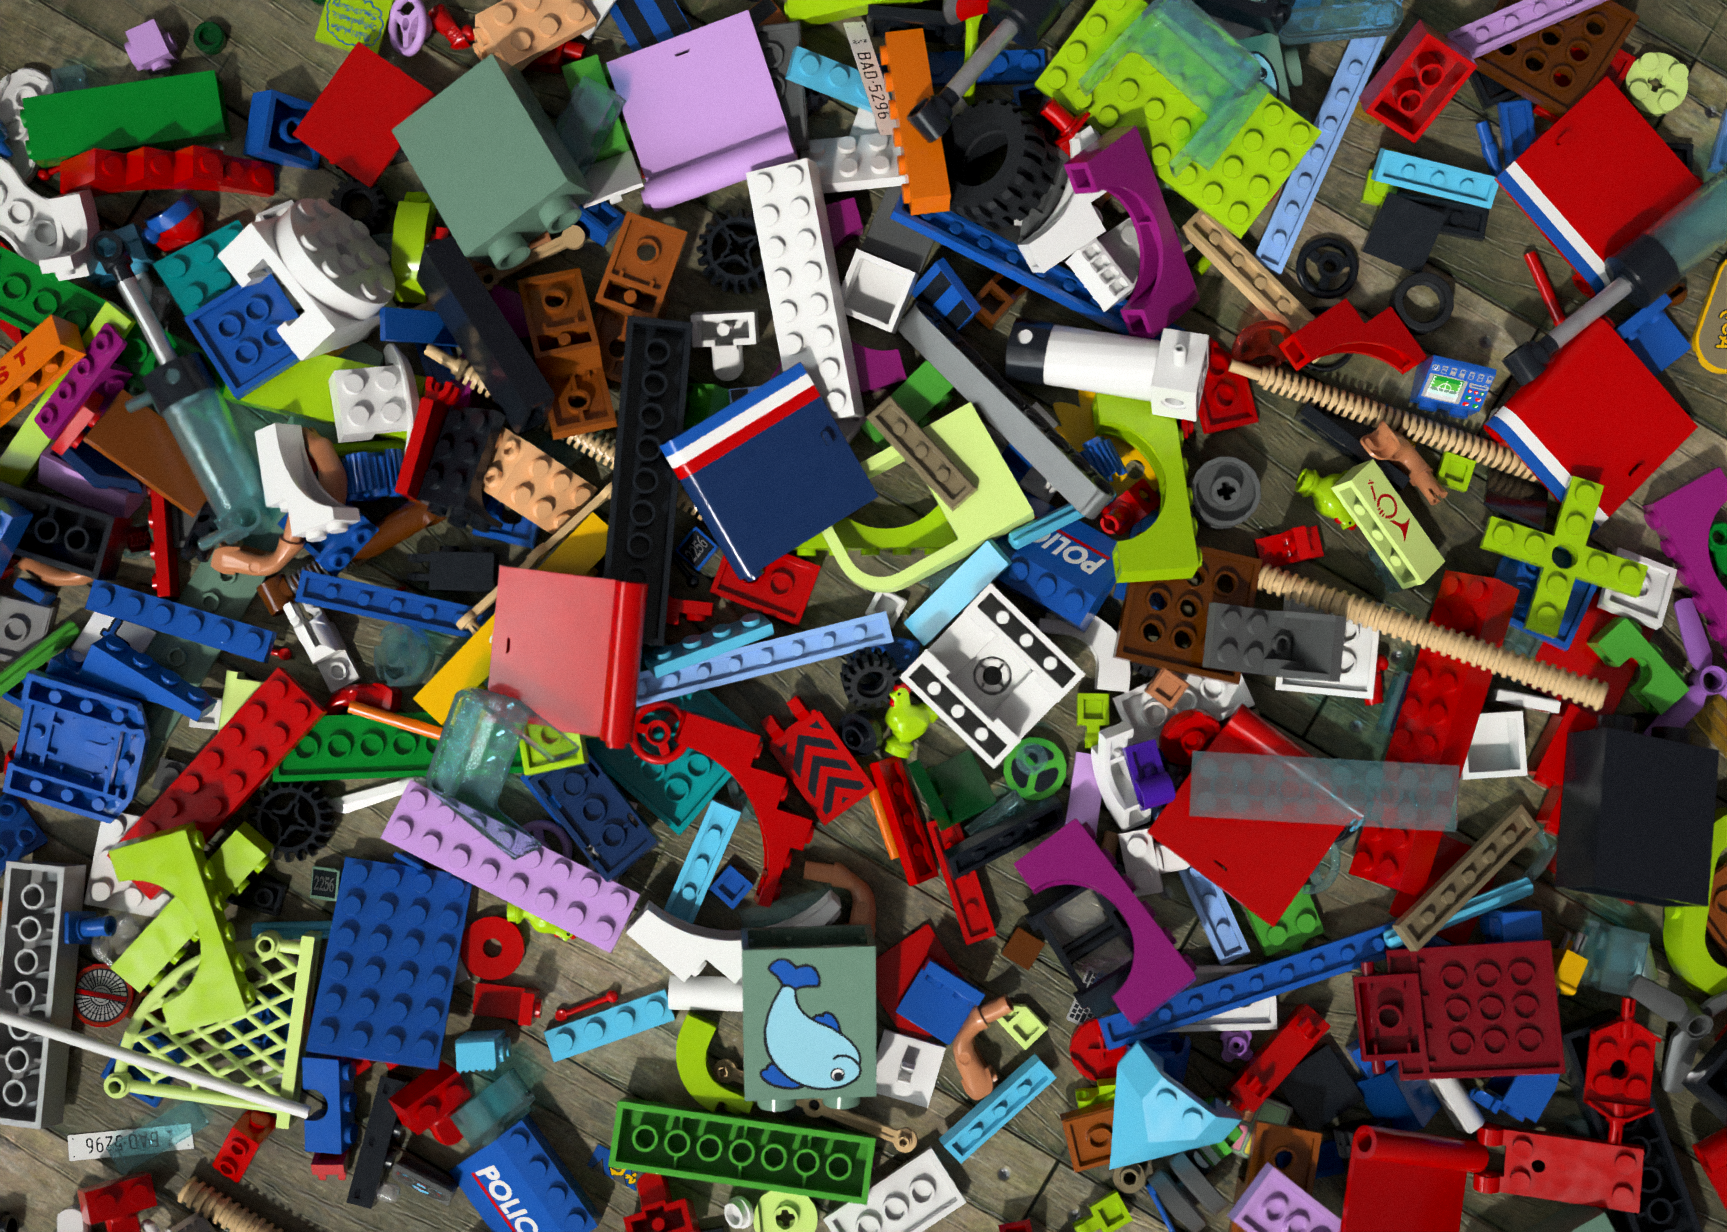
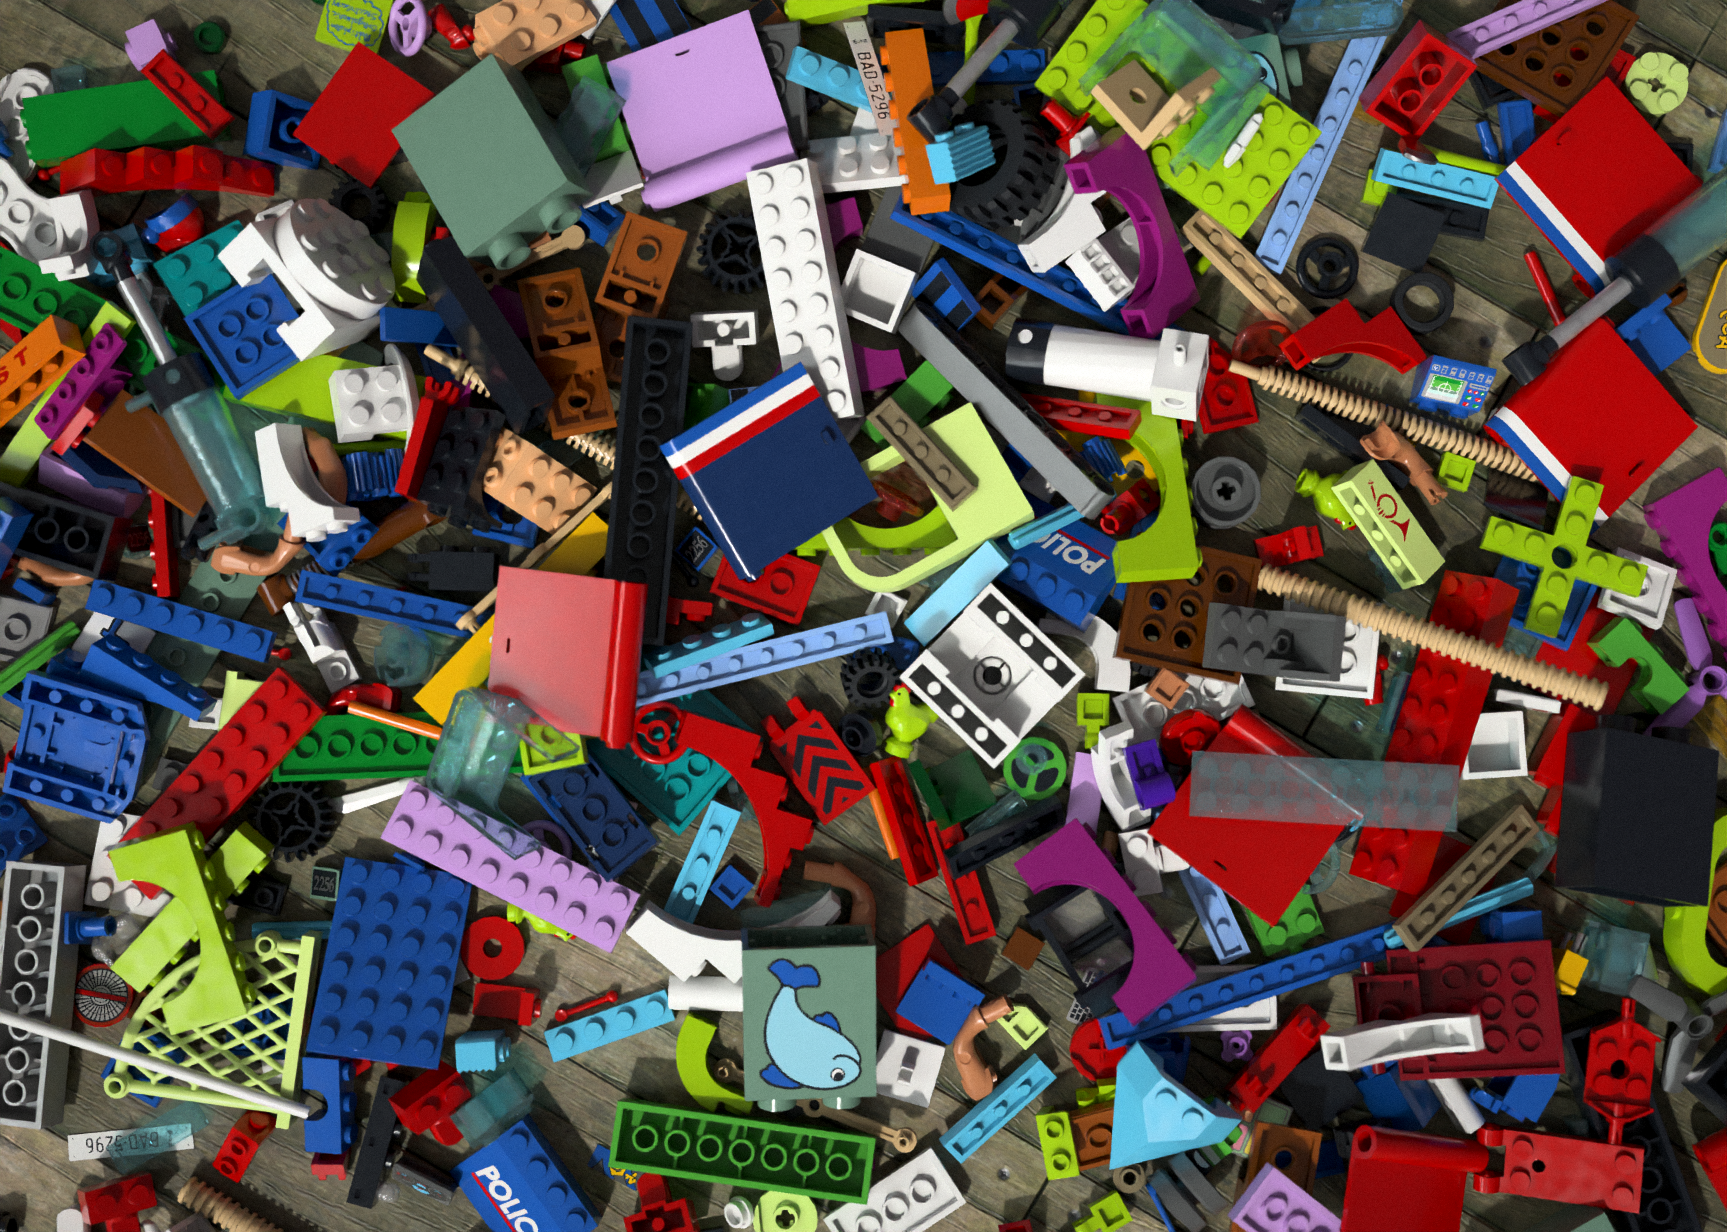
(187, 94): none -> red tile
(895, 502): none -> clear red piece
(959, 152): none -> medium azure brick
(1057, 1143): none -> lime bracket
(1086, 417): none -> red plate
(1156, 113): none -> tan bracket
(1239, 146): none -> white piece
(1394, 1039): none -> white arch
(1430, 155): none -> piece

